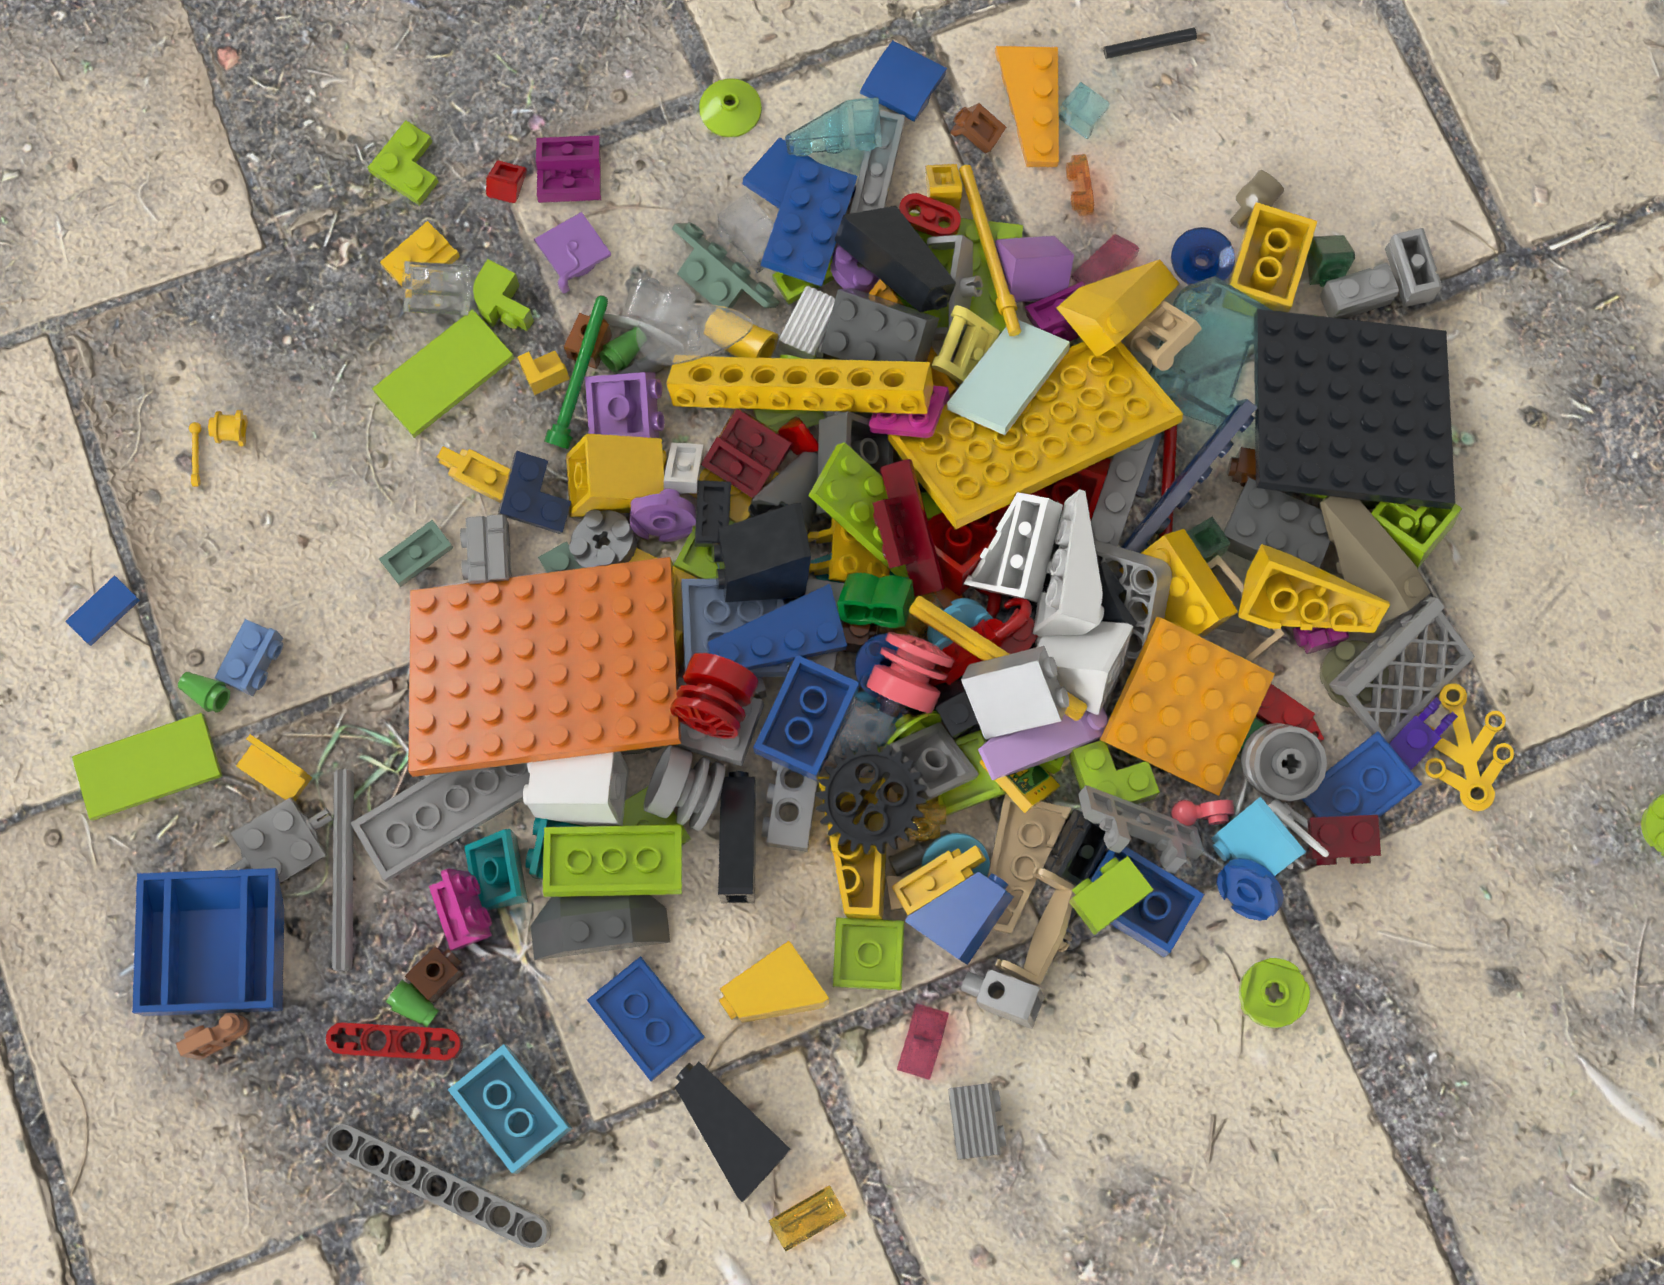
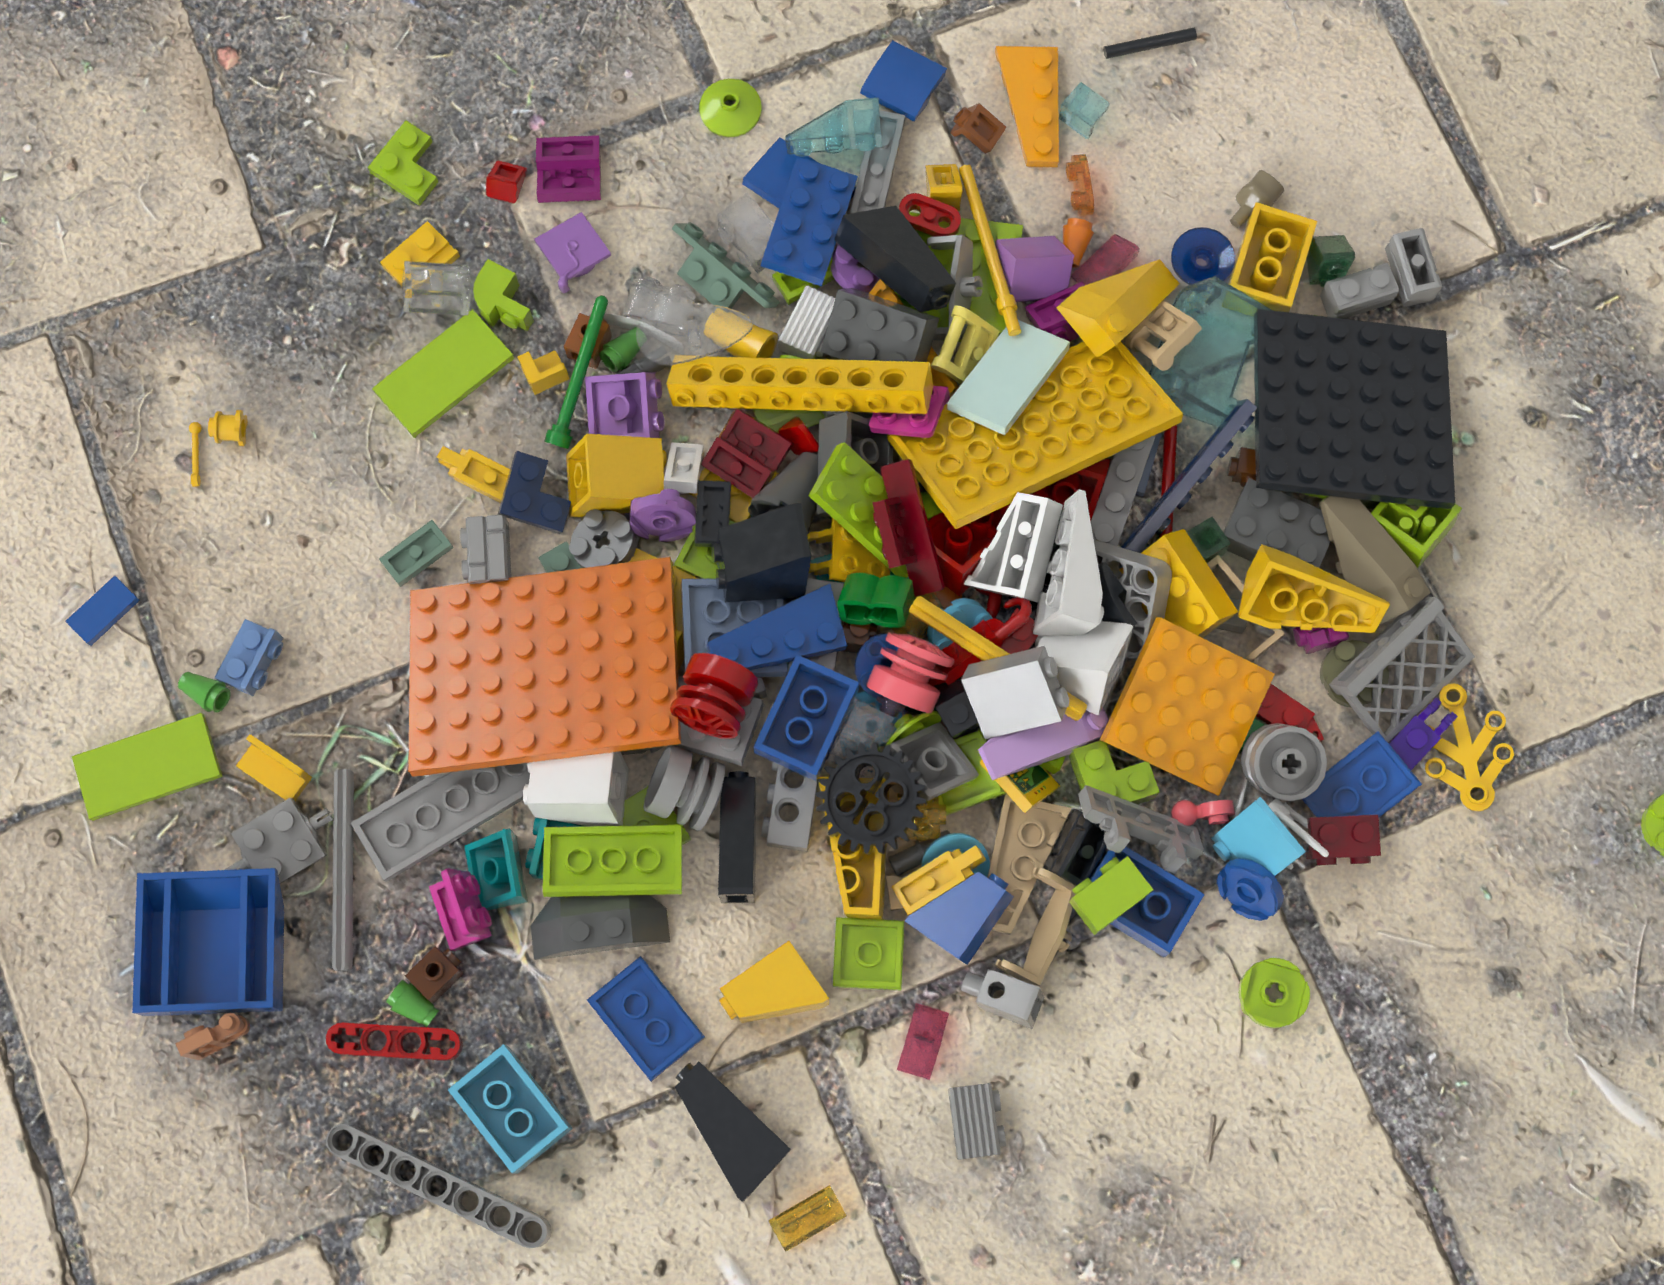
(1077, 237): none -> orange cone

